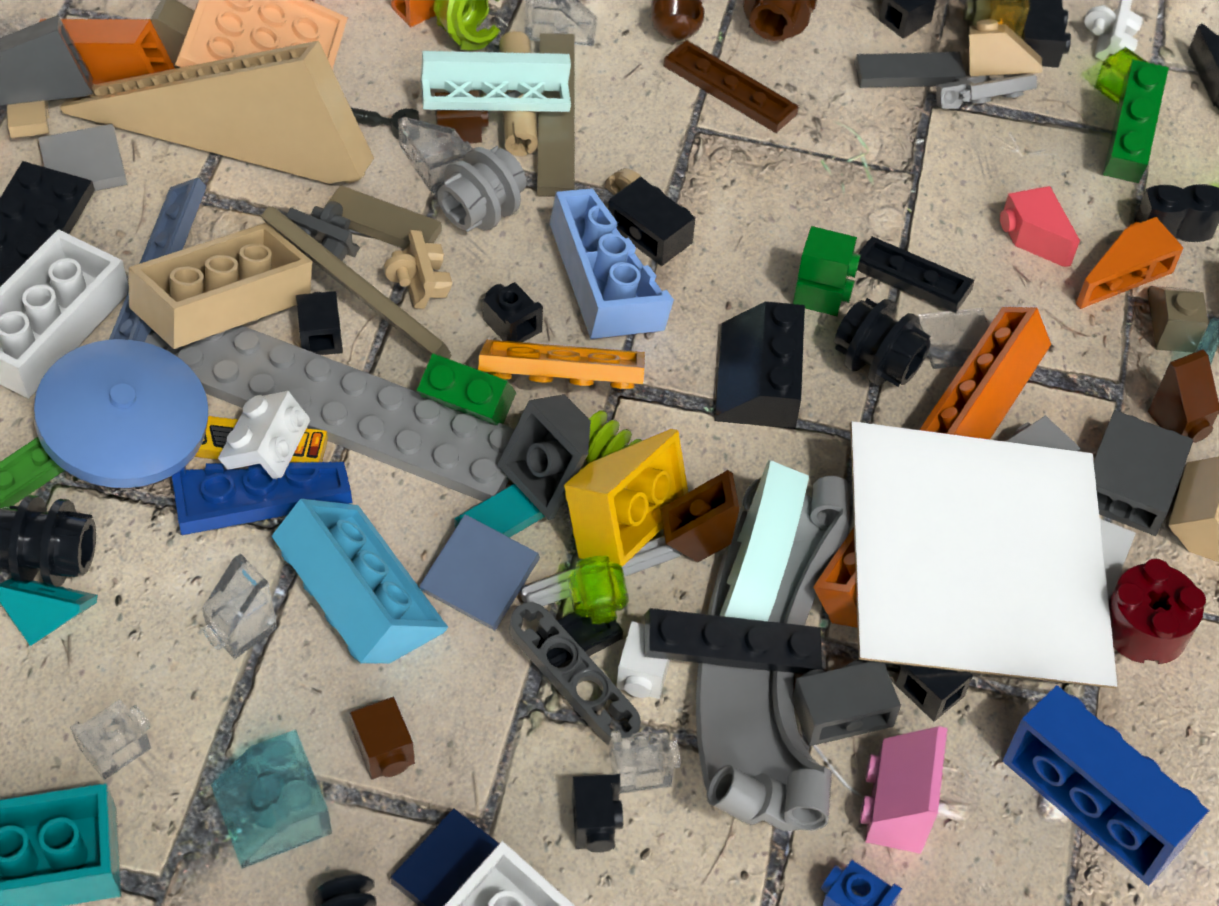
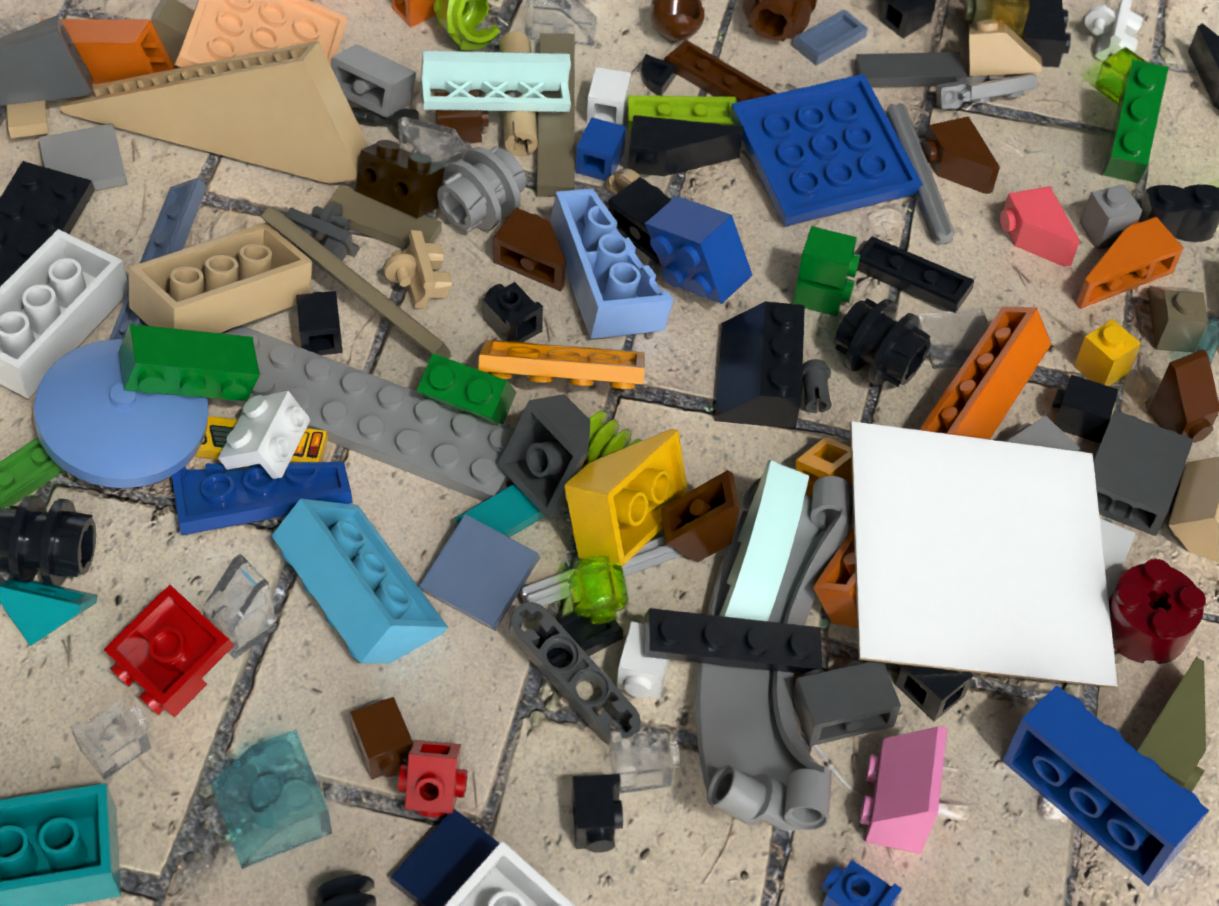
(168, 652): none -> red plate
(188, 363): none -> green brick
(373, 80): none -> light grey brick
(399, 178): none -> dark brown brick
(433, 778): none -> red brick
(530, 249): none -> reddish brown slope
(600, 149): none -> blue brick
(609, 95): none -> white brick
(657, 74): none -> black tile
(677, 146): none -> black slope
(688, 108): none -> lime plate
(699, 249): none -> blue brick
(815, 380): none -> dark grey pin
(825, 149): none -> blue plate
(825, 459): none -> light orange brick
(830, 37): none -> sand blue tile
(928, 195): none -> light grey axle
(961, 155): none -> reddish brown slope
(1084, 408): none -> black brick
(1107, 353): none -> yellow brick
(1109, 214): none -> light grey brick
(1179, 732): none -> olive slope

